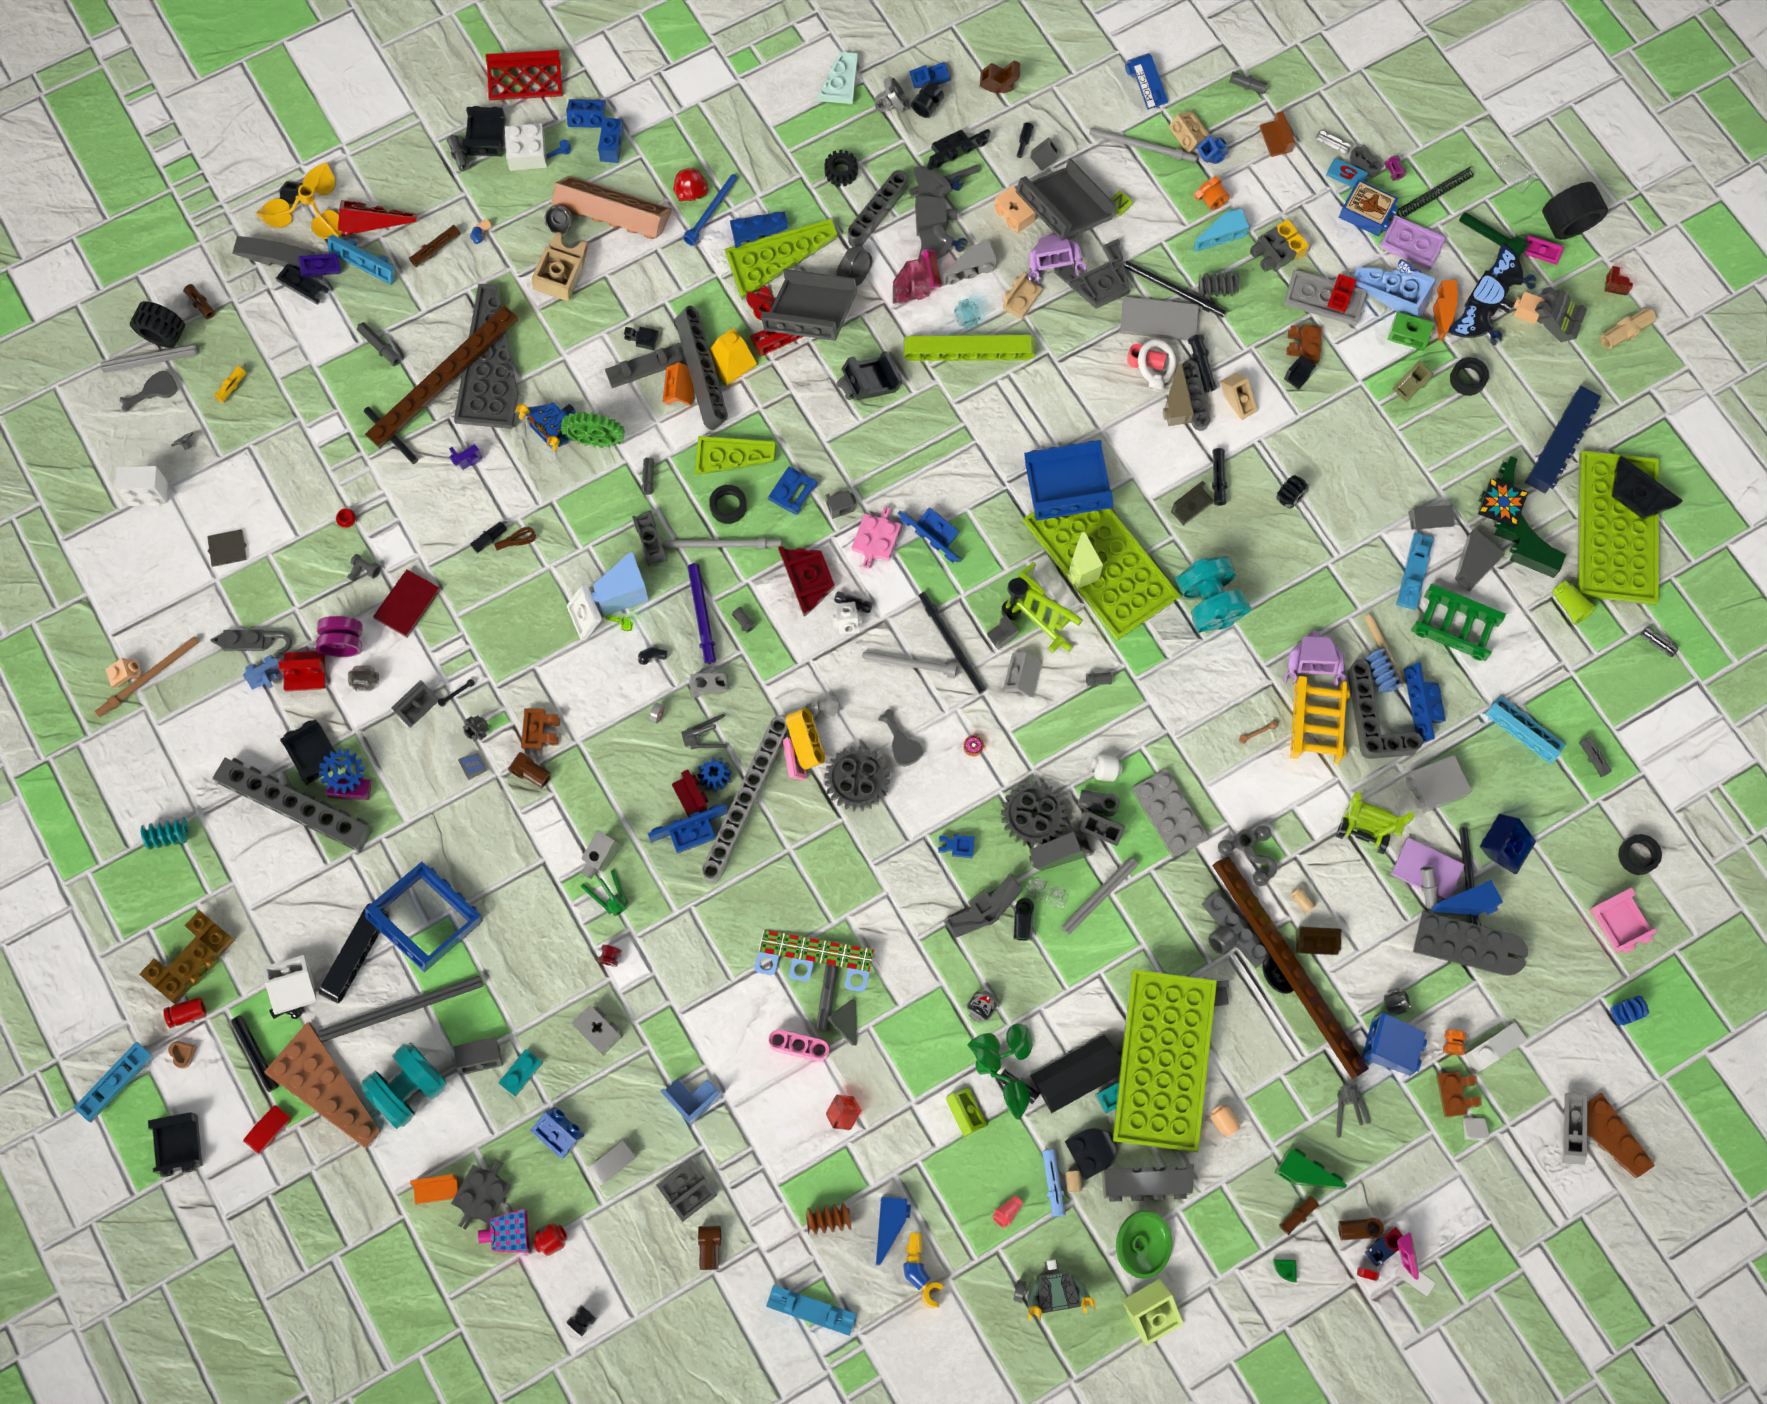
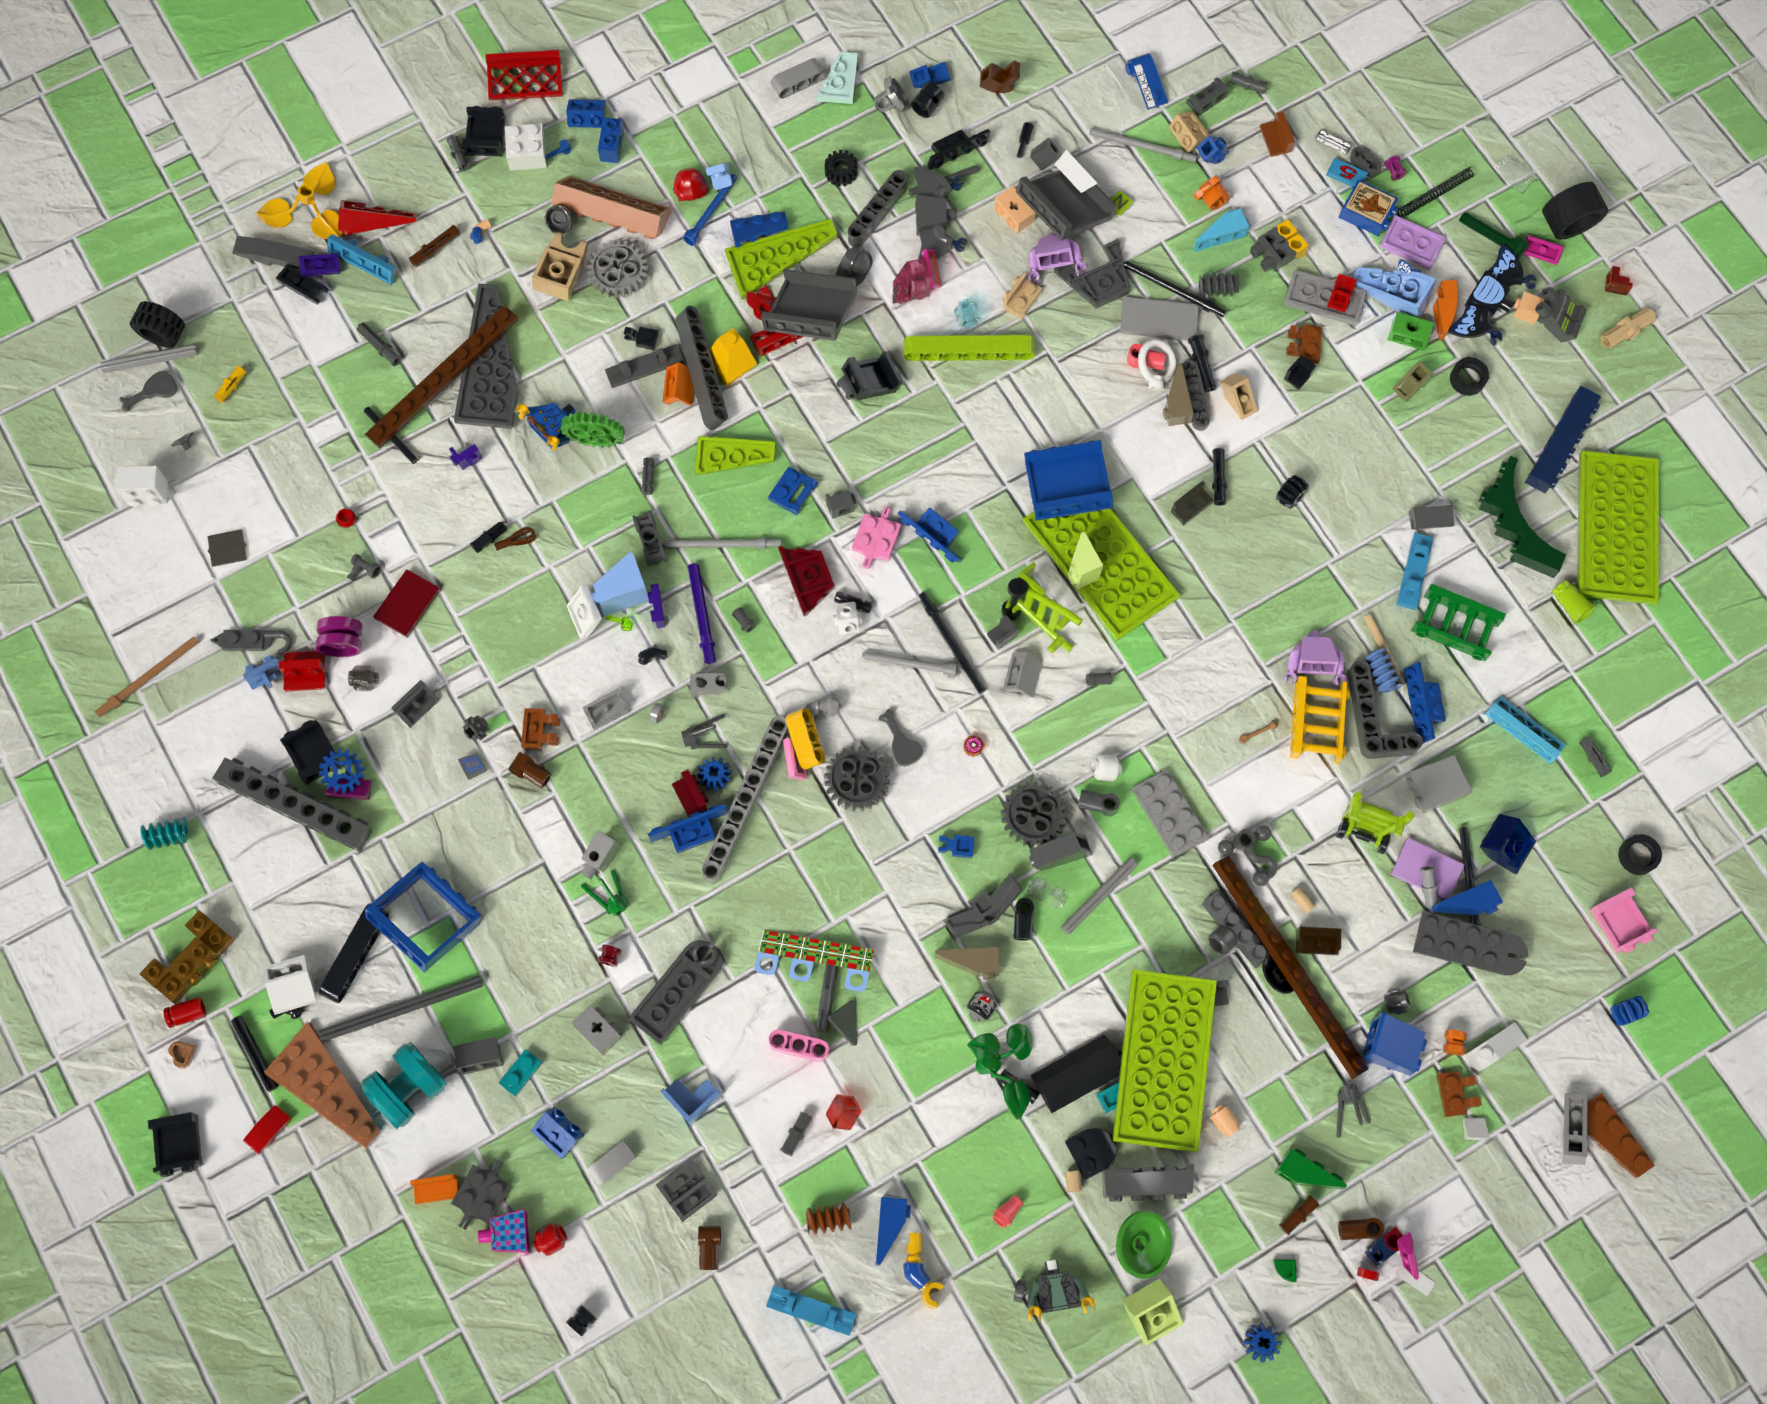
(113, 1082): dark azure hinge -> none
(123, 671): light nougat bracket -> none
(202, 306): reddish brown pin -> none
(289, 191): black slope -> none
(442, 701): black hinge -> none
(606, 709): none -> light grey hinge
(617, 269): none -> light grey gear
(655, 598): none -> dark purple plate
(677, 991): none -> dark grey plate
(720, 175): none -> light blue slope
(728, 518): black tyre -> none
(796, 1134): none -> dark grey pin
(797, 78): none -> light grey beam
(966, 1111): lime slope -> none
(974, 261): light grey slope -> none
(976, 961): none -> dark tan slope
(1053, 1182): light blue pin -> none
(1075, 172): none -> white sticker
(1101, 827): dark grey brick -> none
(1207, 580): teal piece -> none
(1208, 97): none -> dark grey hinge
(1261, 1333): none -> blue gear
(1476, 560): dark grey slope -> none
(1502, 503): tile -> none
(1640, 491): black wing -> none
(1659, 641): axle -> none

